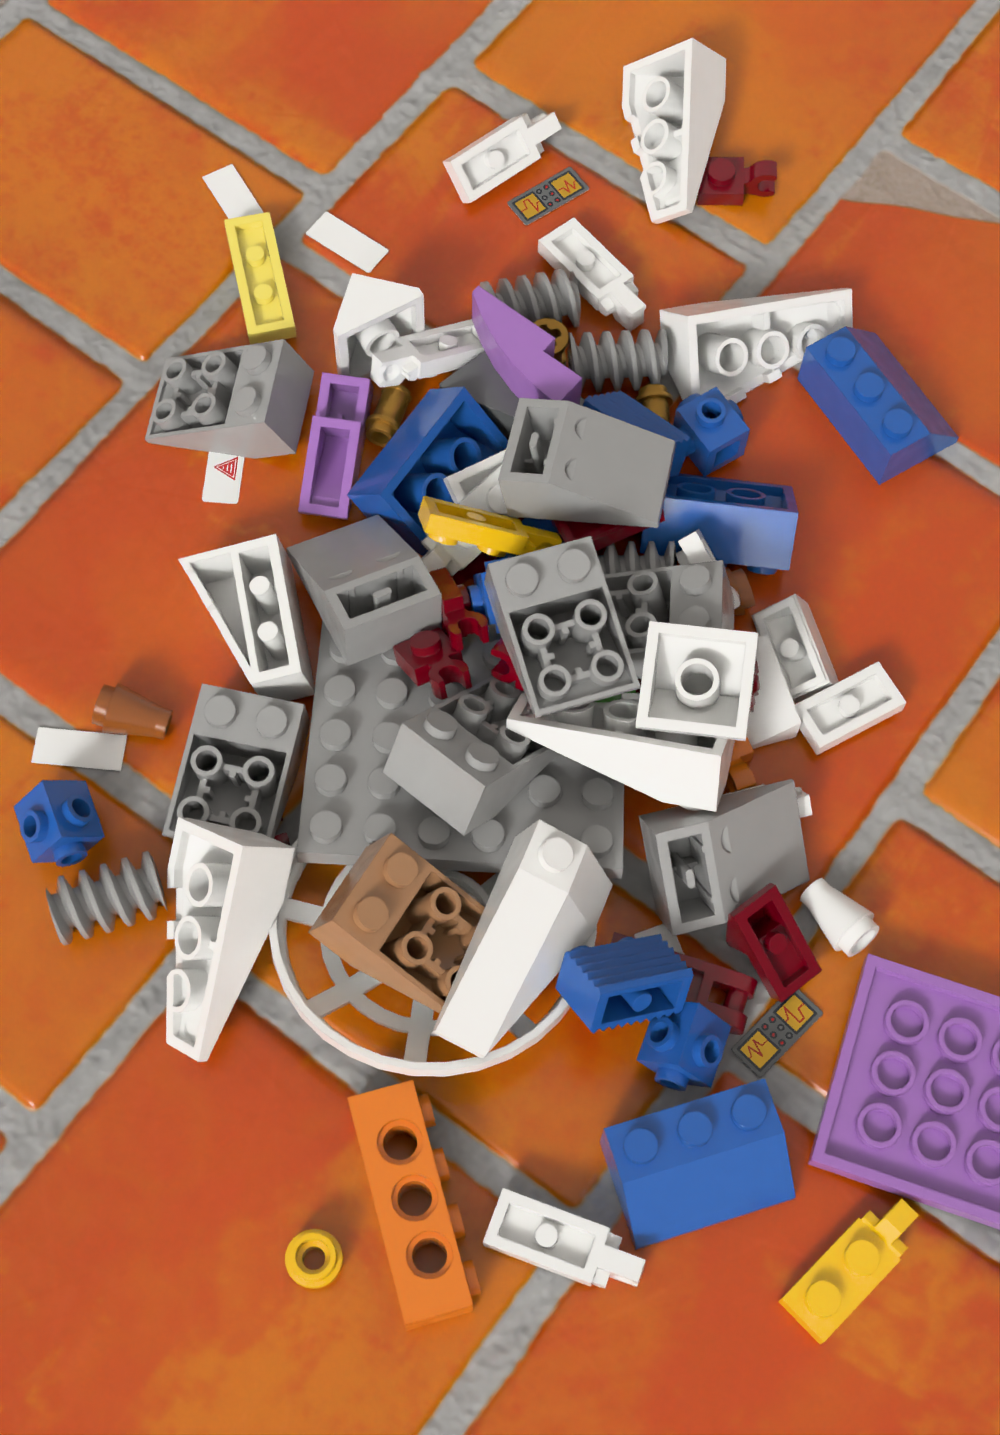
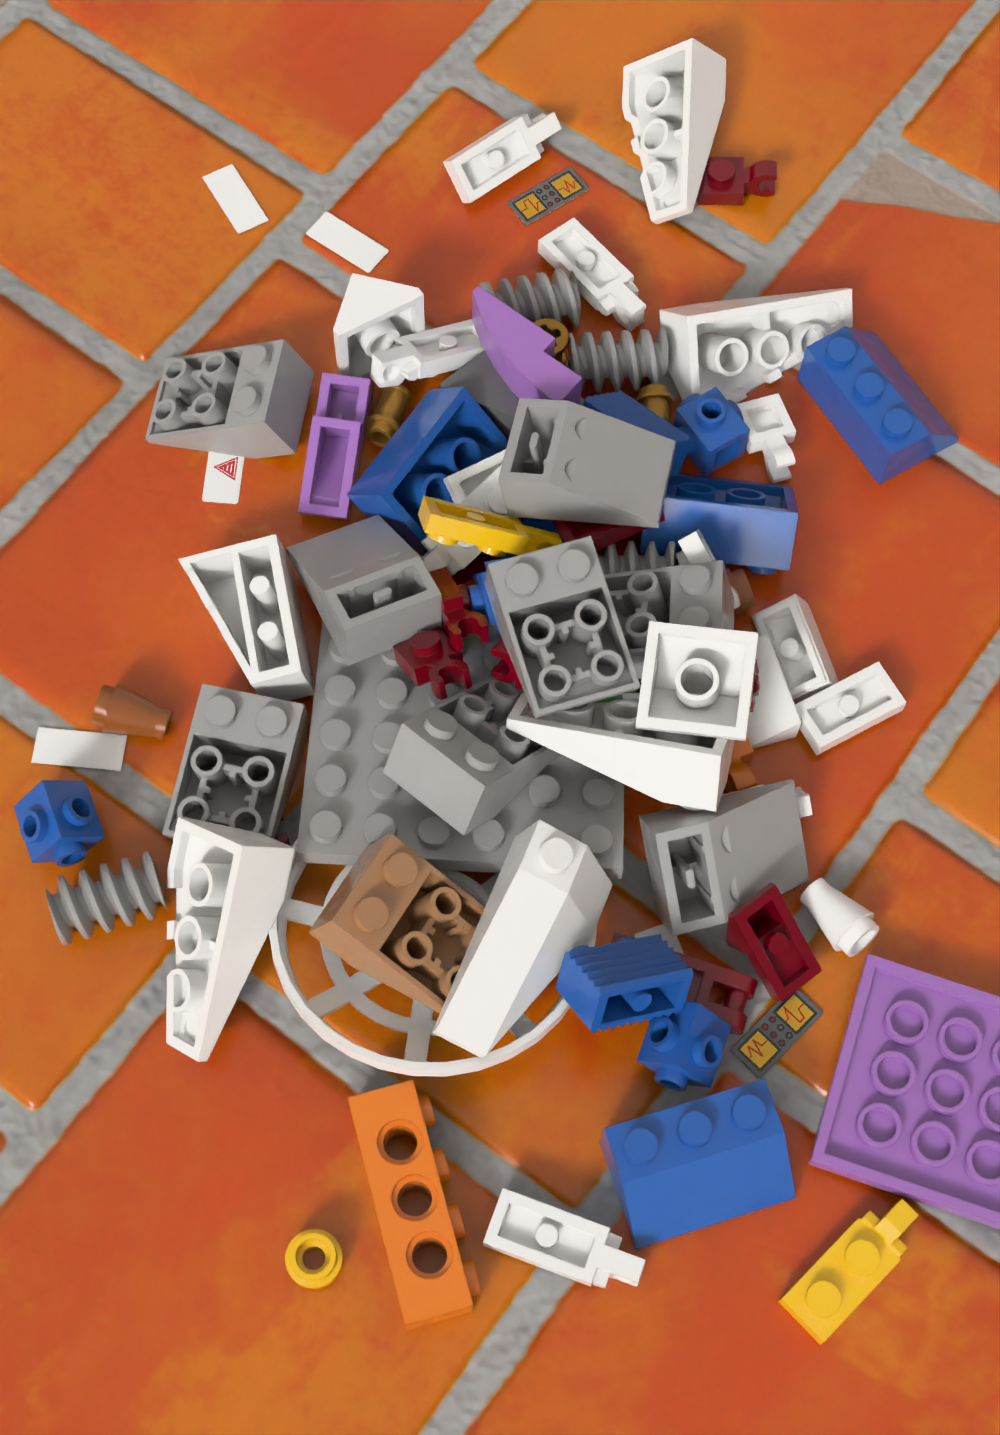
(260, 278): light yellow plate -> none
(770, 432): none -> white plate

